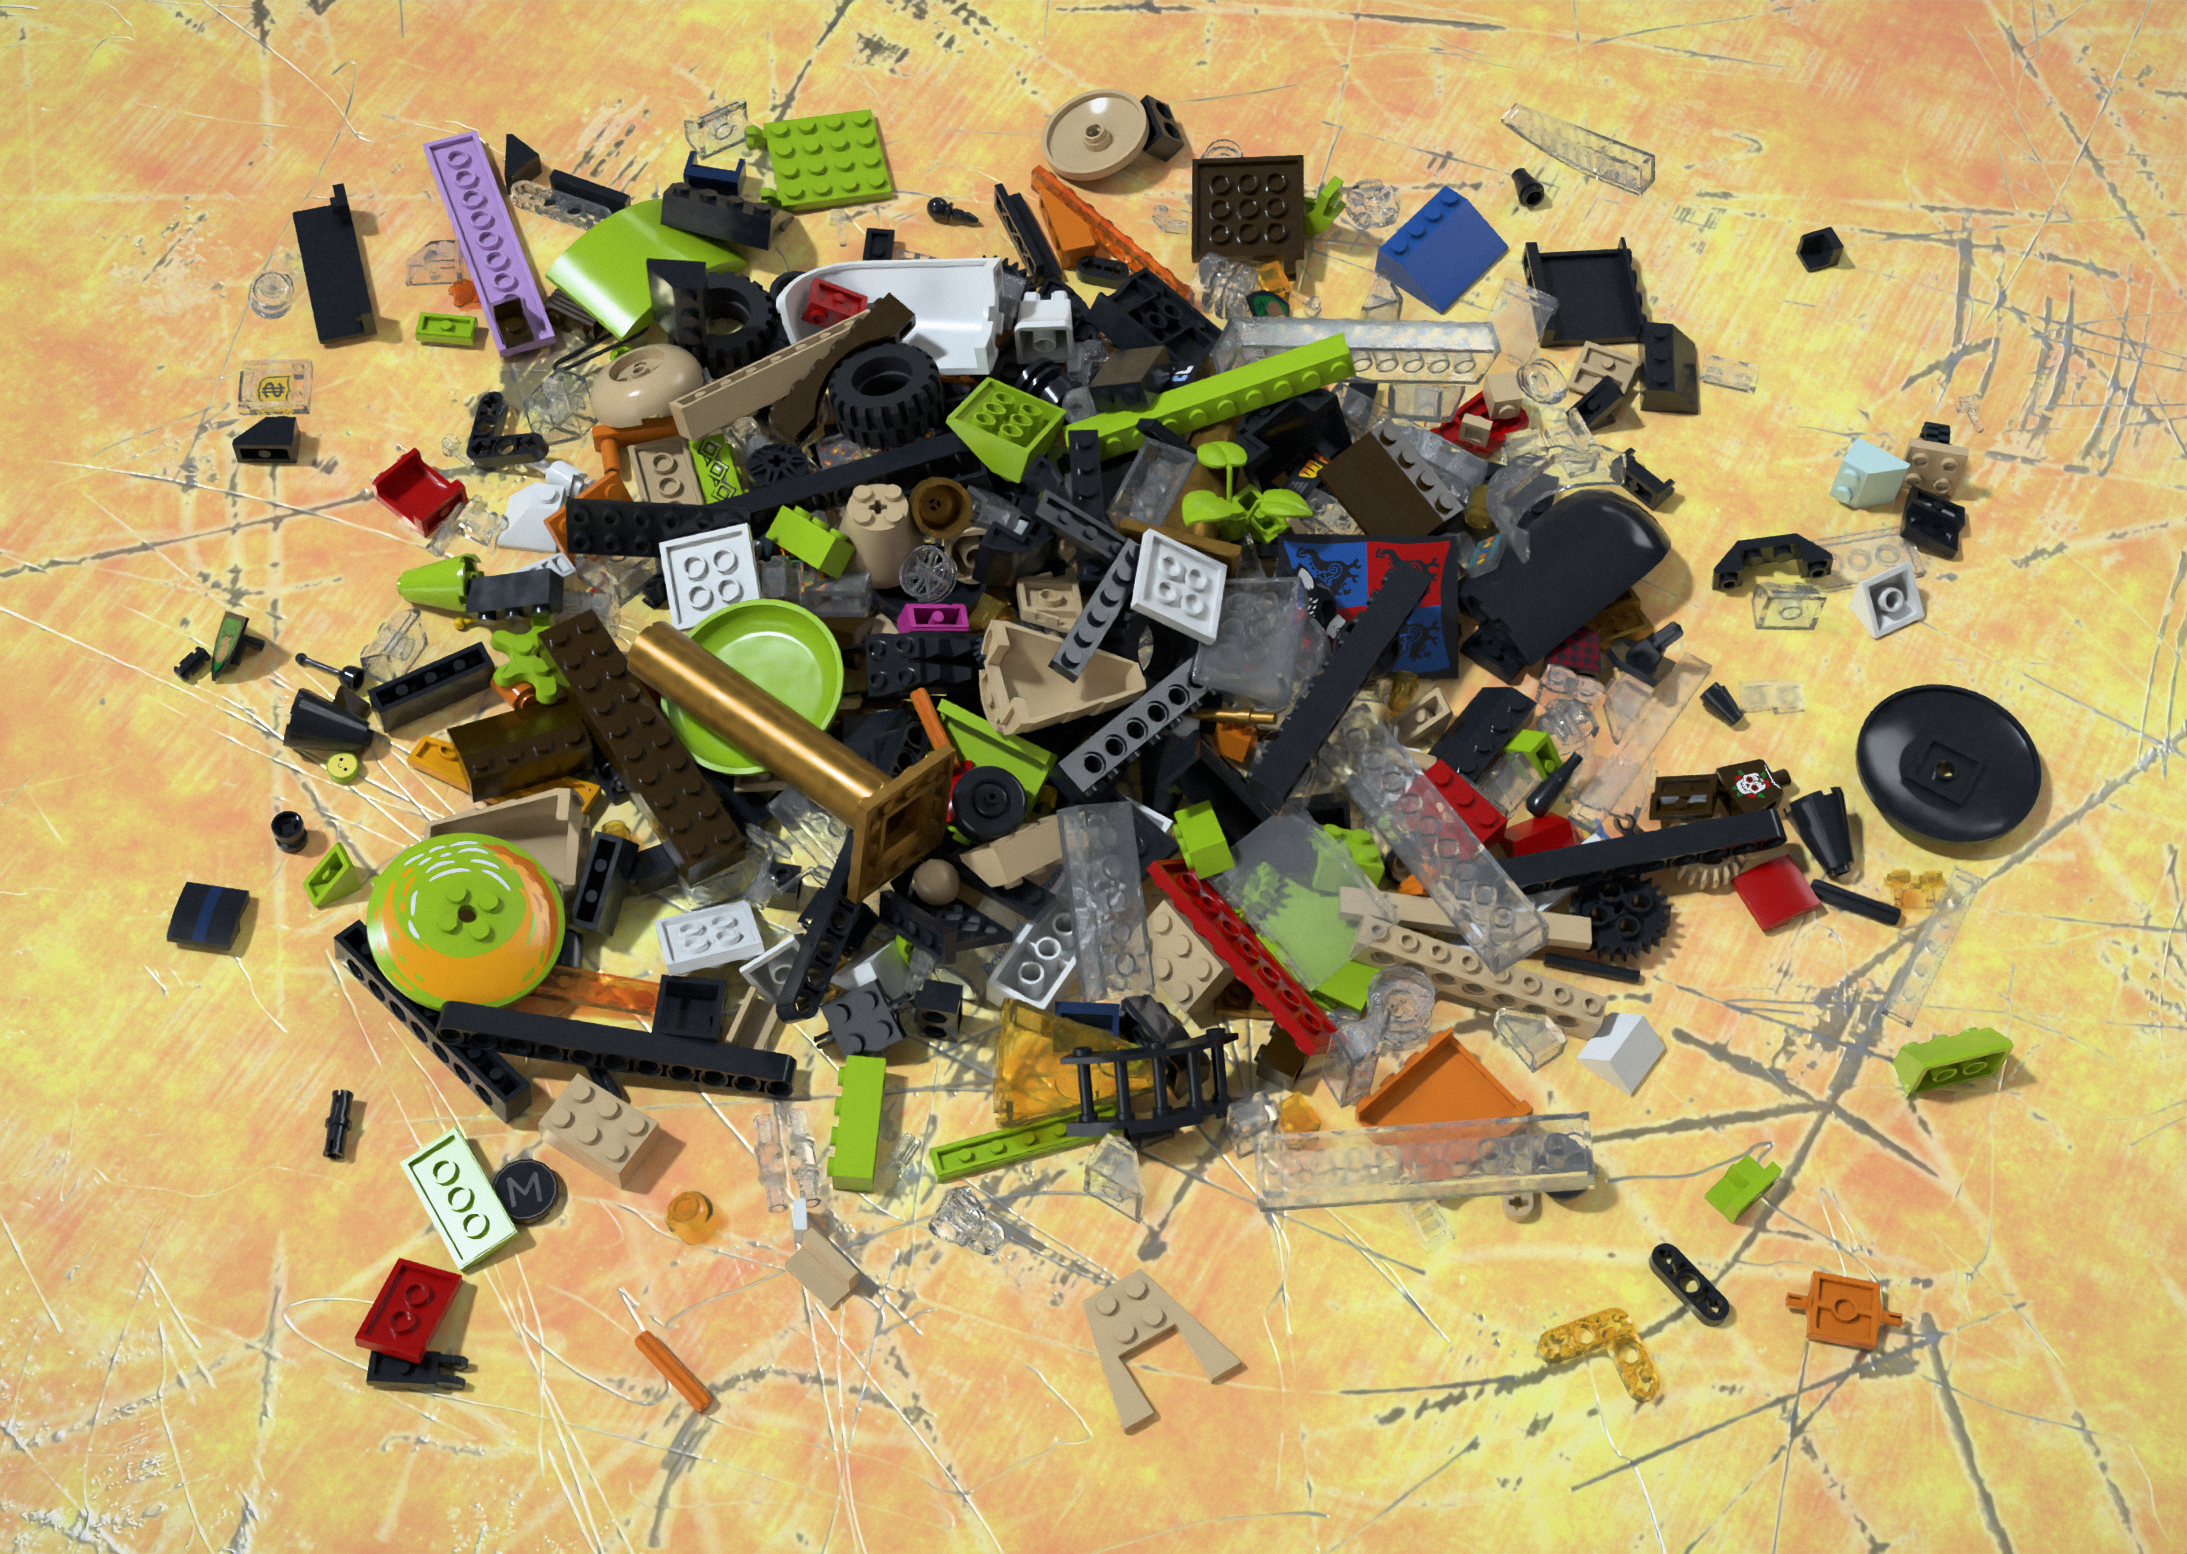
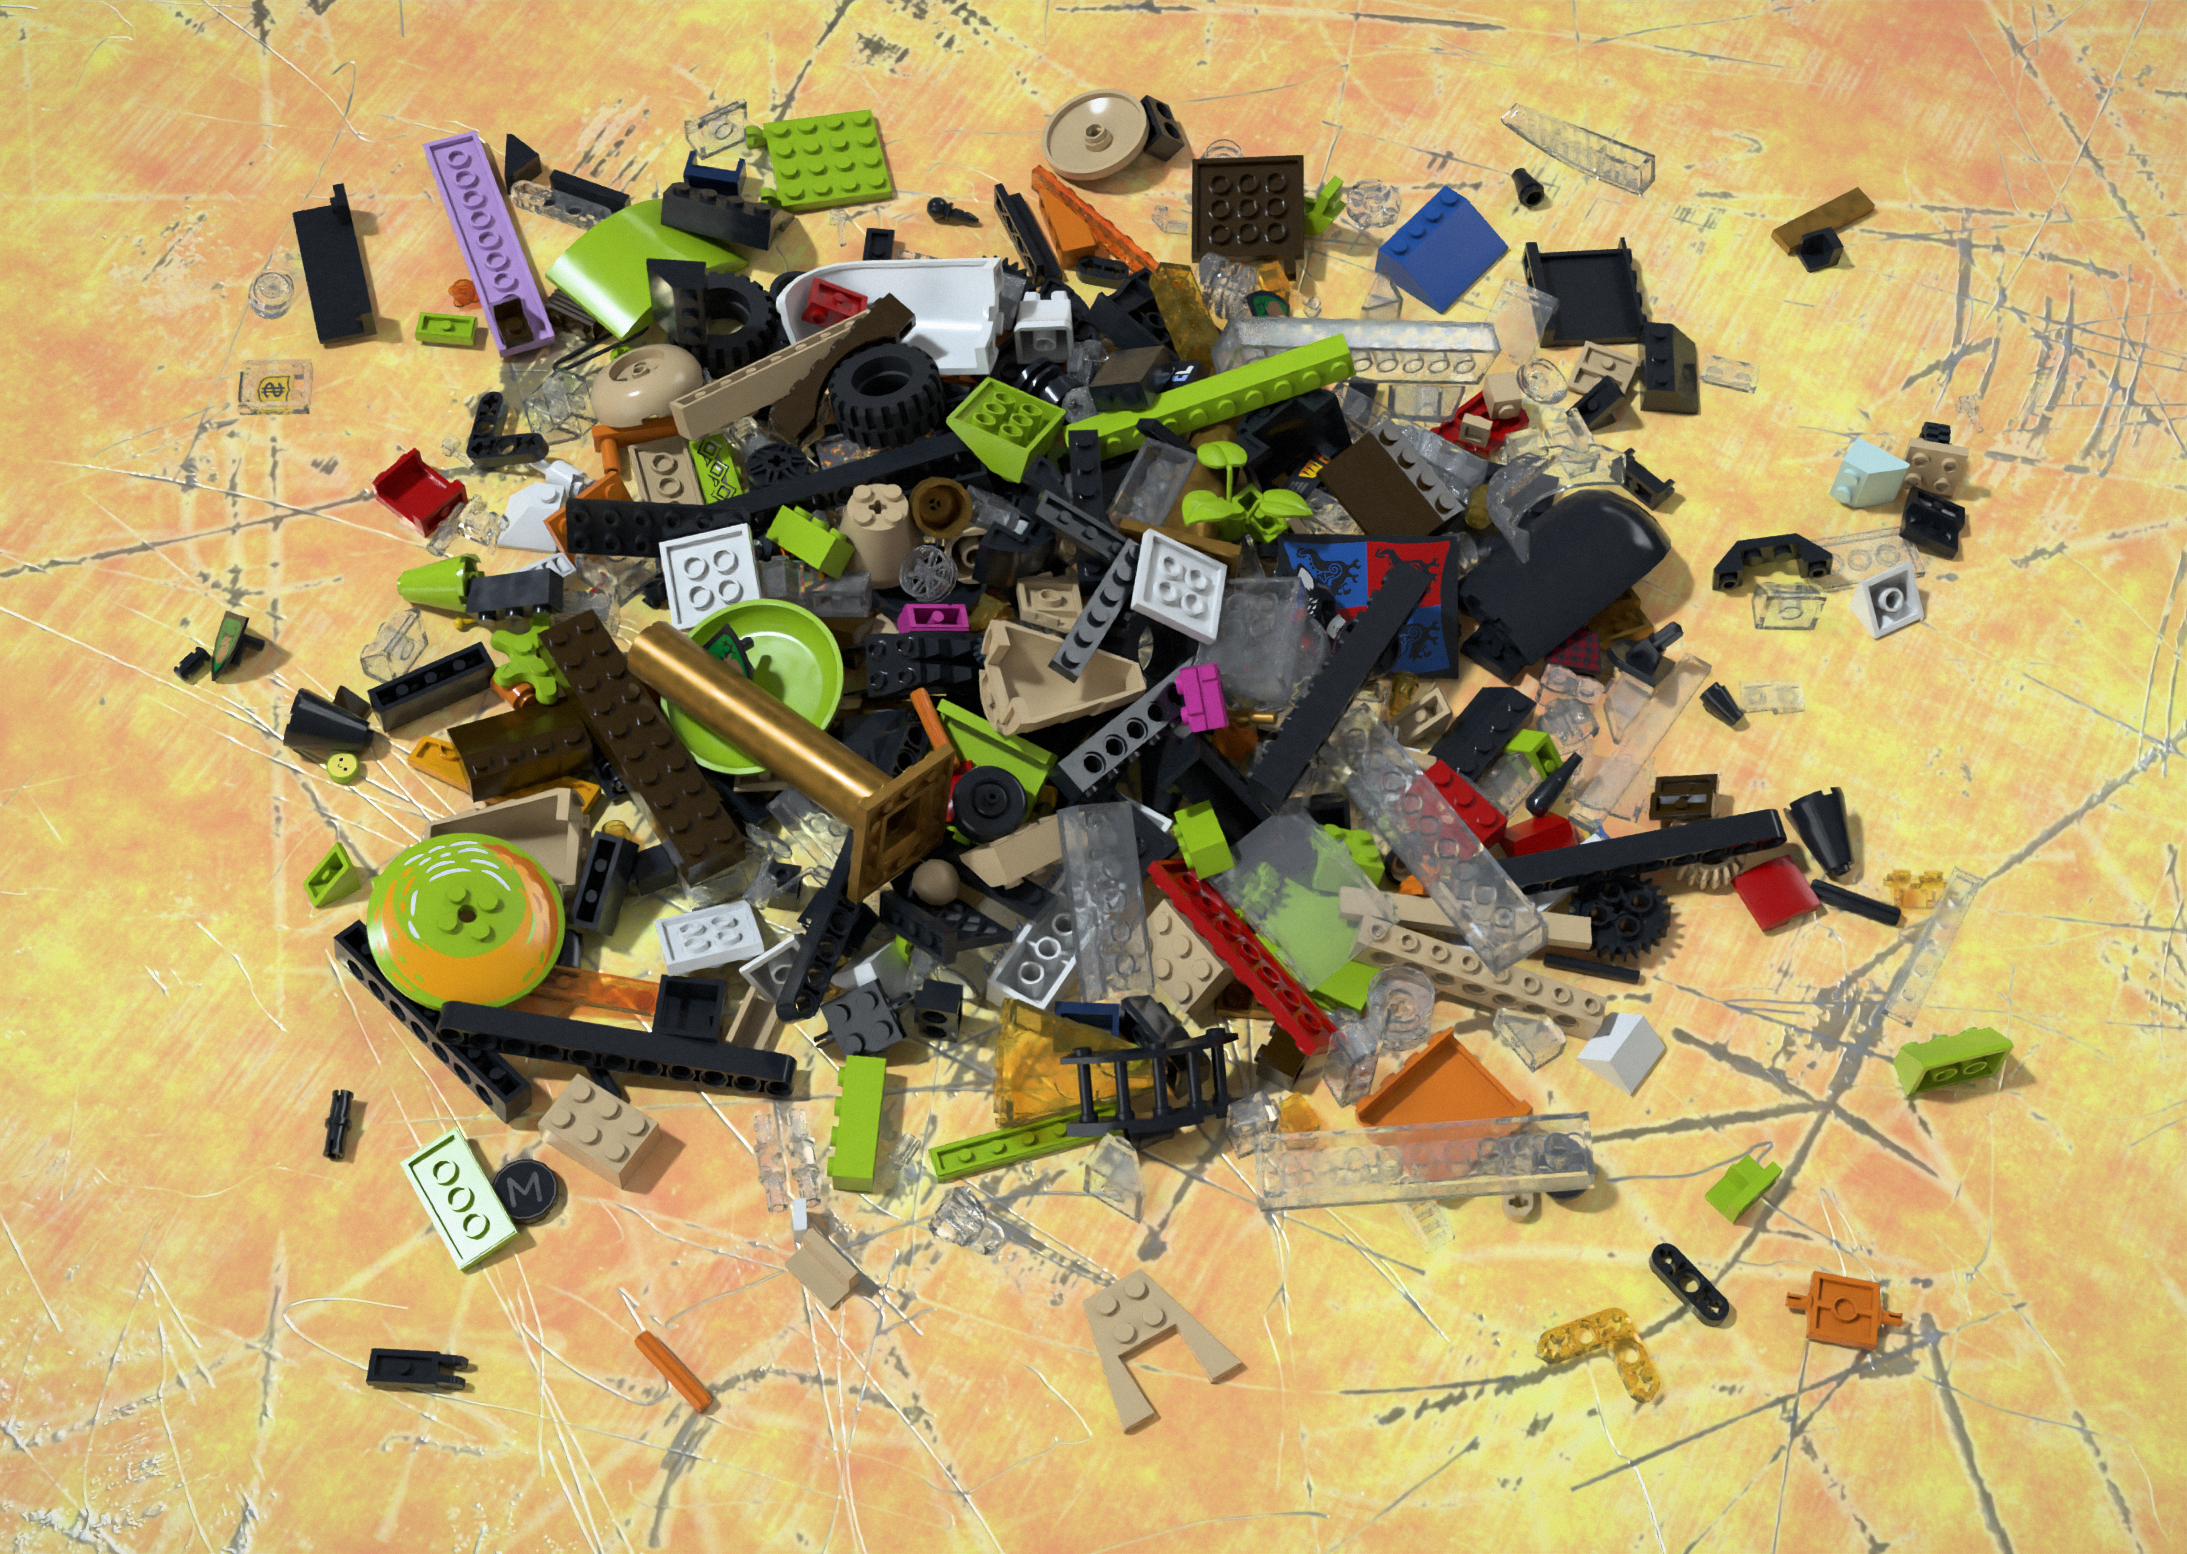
(208, 916): black slope -> none
(269, 441): black slope -> none
(289, 832): black wheel -> none
(349, 677): black hinge -> none
(409, 1310): red plate -> none
(436, 264): clear slope -> none
(691, 1217): clear yellow hair -> none
(731, 650): none -> shield
(1184, 312): none -> clear yellow brick
(1202, 696): none -> dark pink brick
(1487, 555): clear tile -> none
(1629, 828): black hand -> none
(1751, 787): dark brown torso -> none
(1831, 214): none -> pearl gold tile
(1957, 729): black dish -> none

